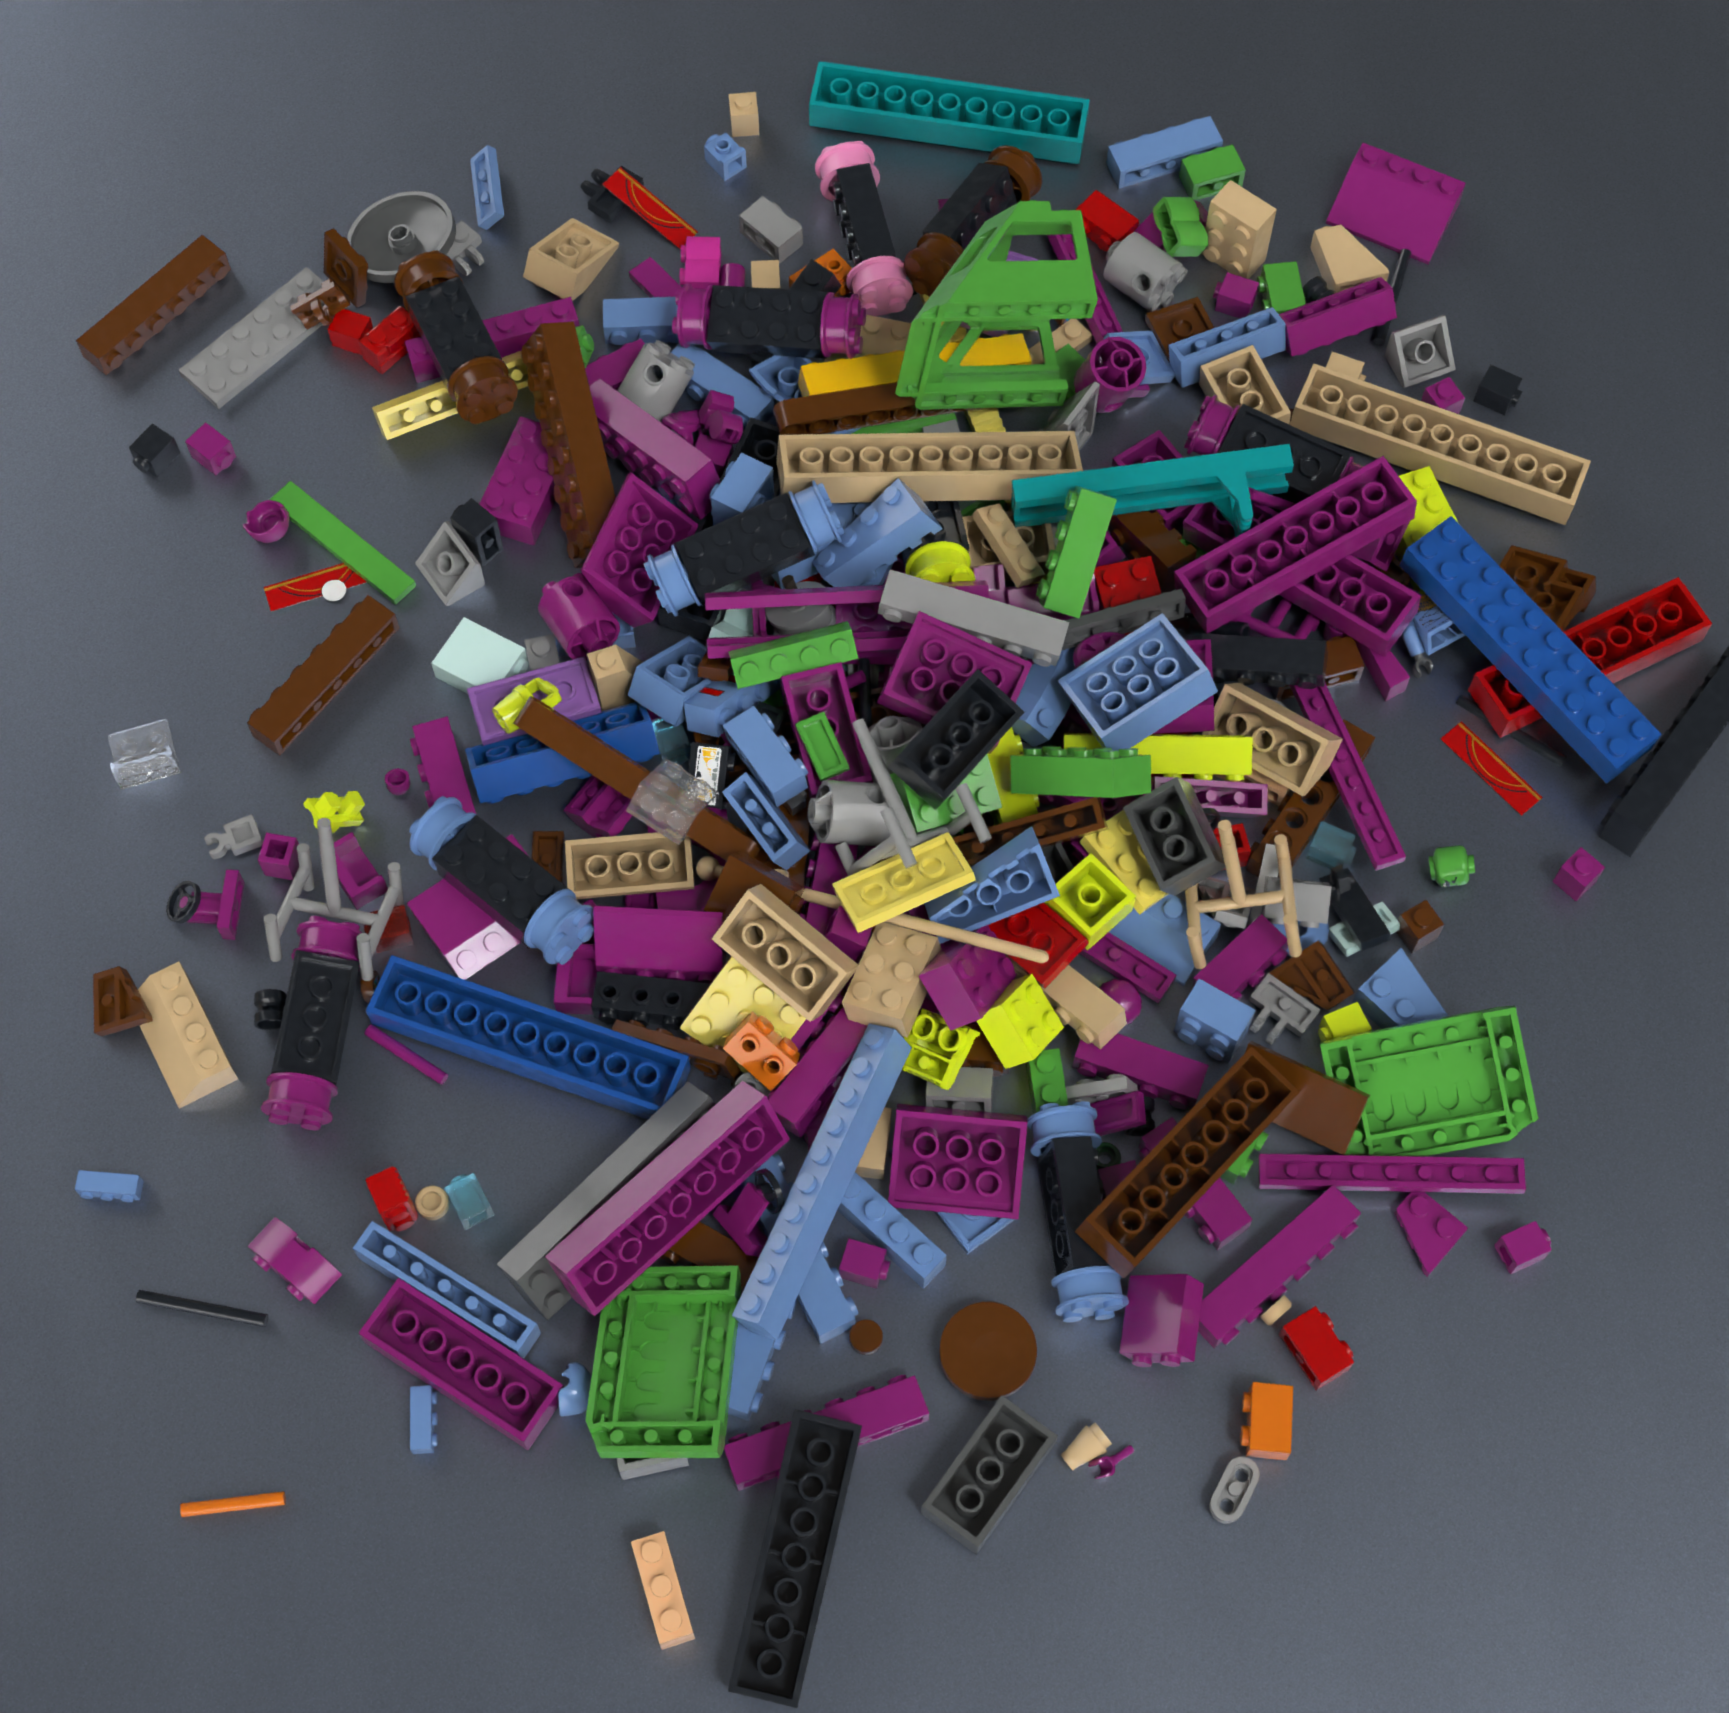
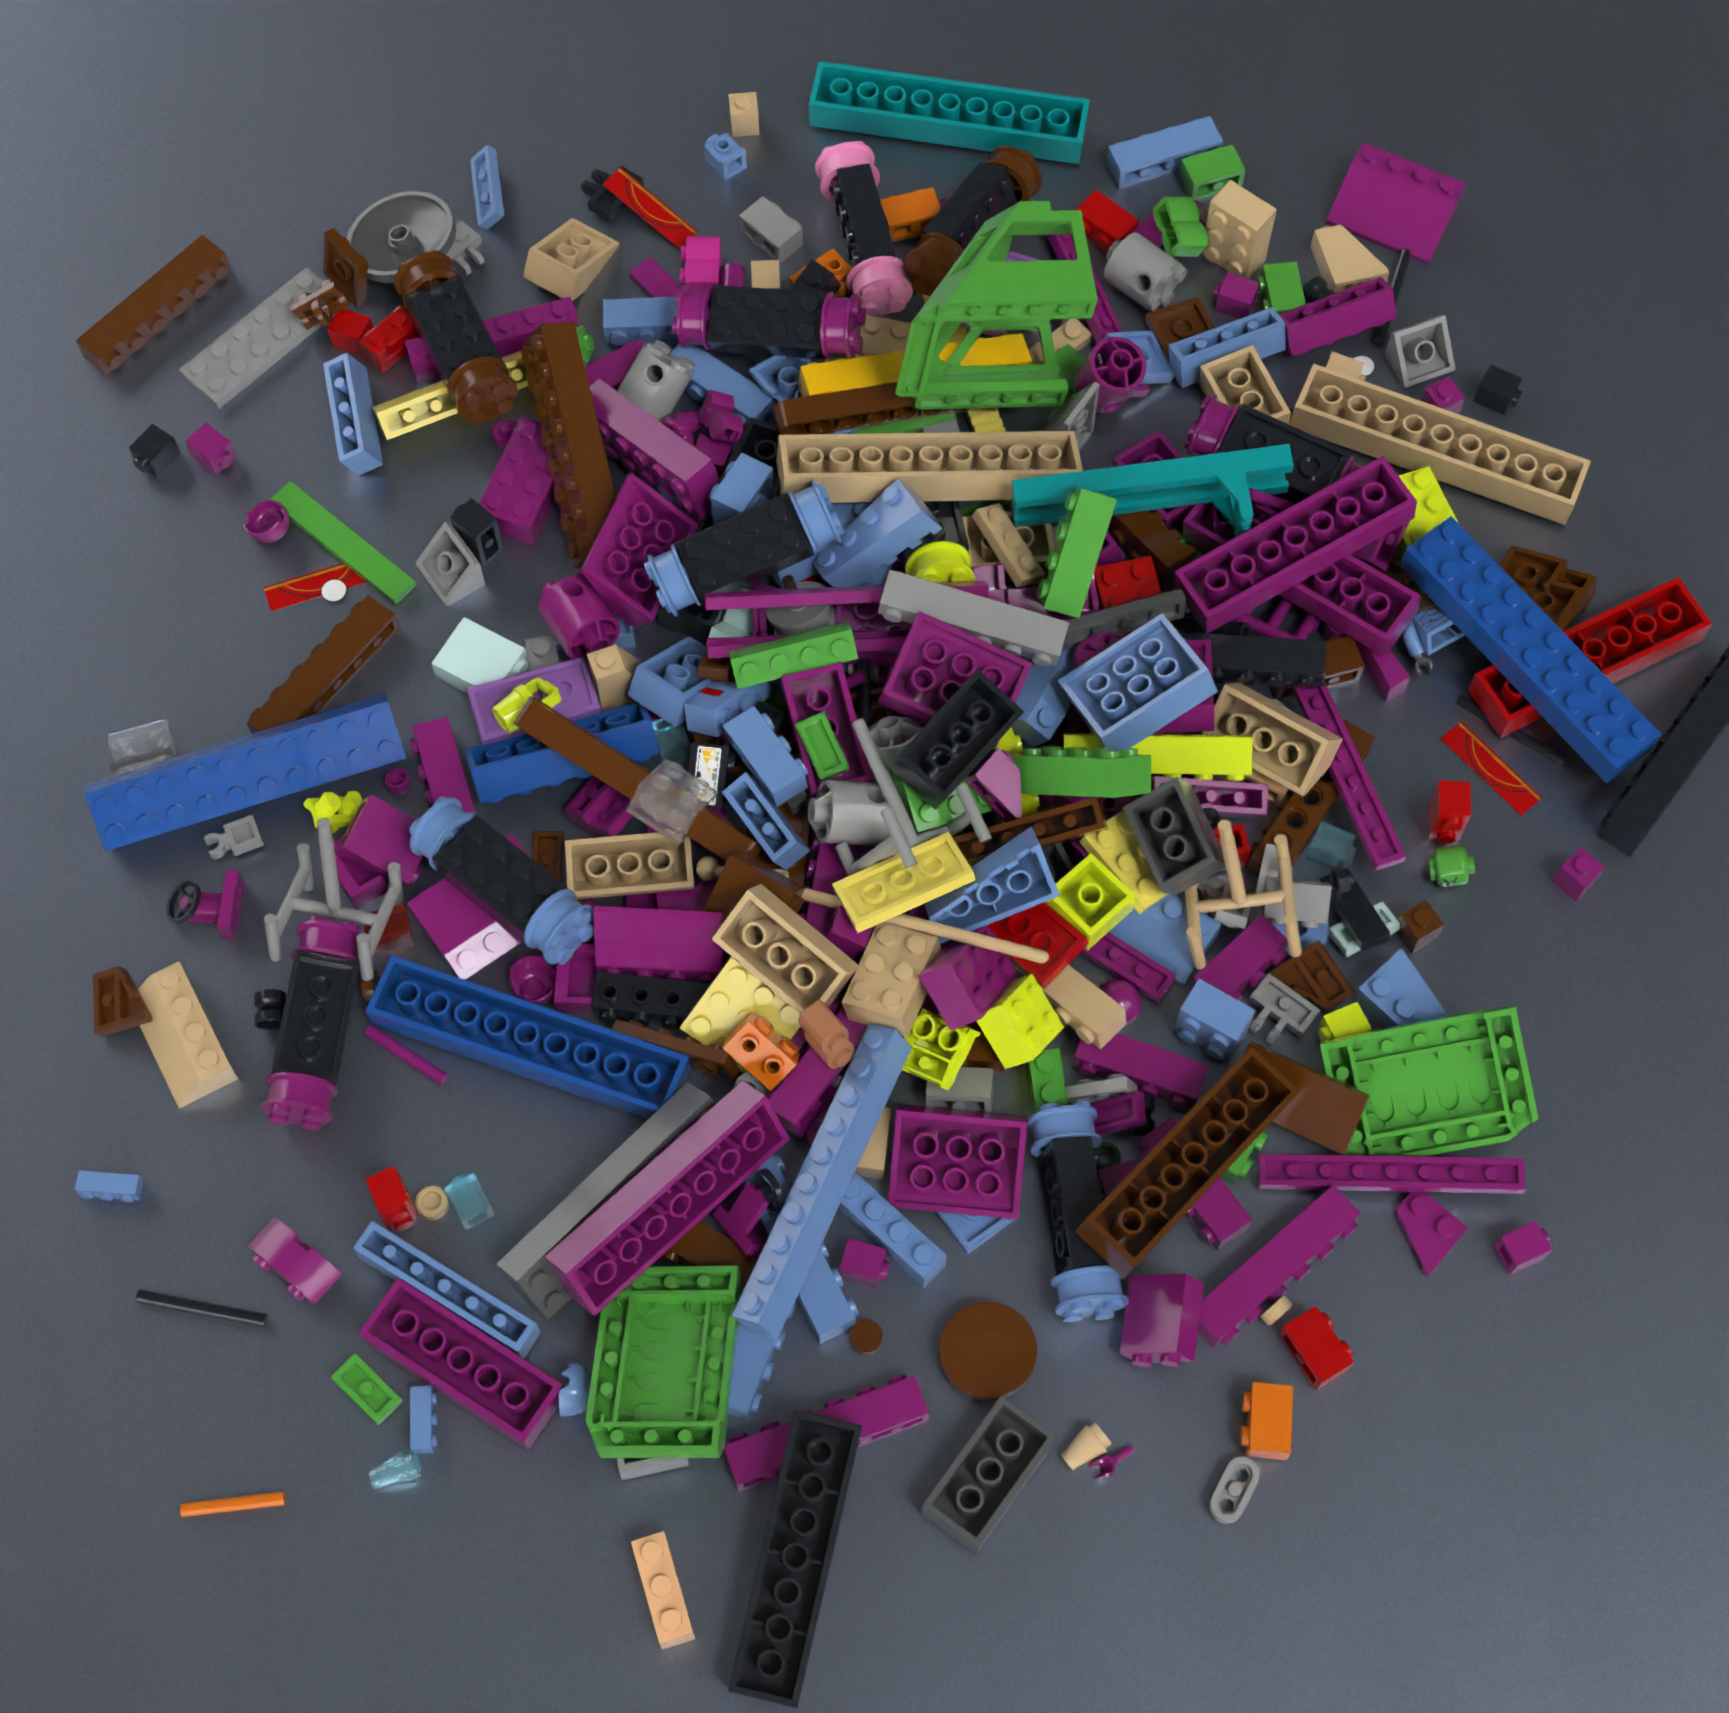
(244, 772): none -> blue brick
(279, 856): magenta brick -> none
(352, 414): none -> medium blue brick
(366, 1389): none -> bright green plate
(379, 837): none -> magenta brick
(397, 1470): none -> clear light blue cone
(502, 432): none -> magenta tile
(532, 979): none -> magenta hair
(826, 1034): none -> nougat brick
(910, 213): none -> orange brick
(998, 784): none -> magenta slope
(1368, 366): none -> white sticker
(1449, 811): none -> red brick

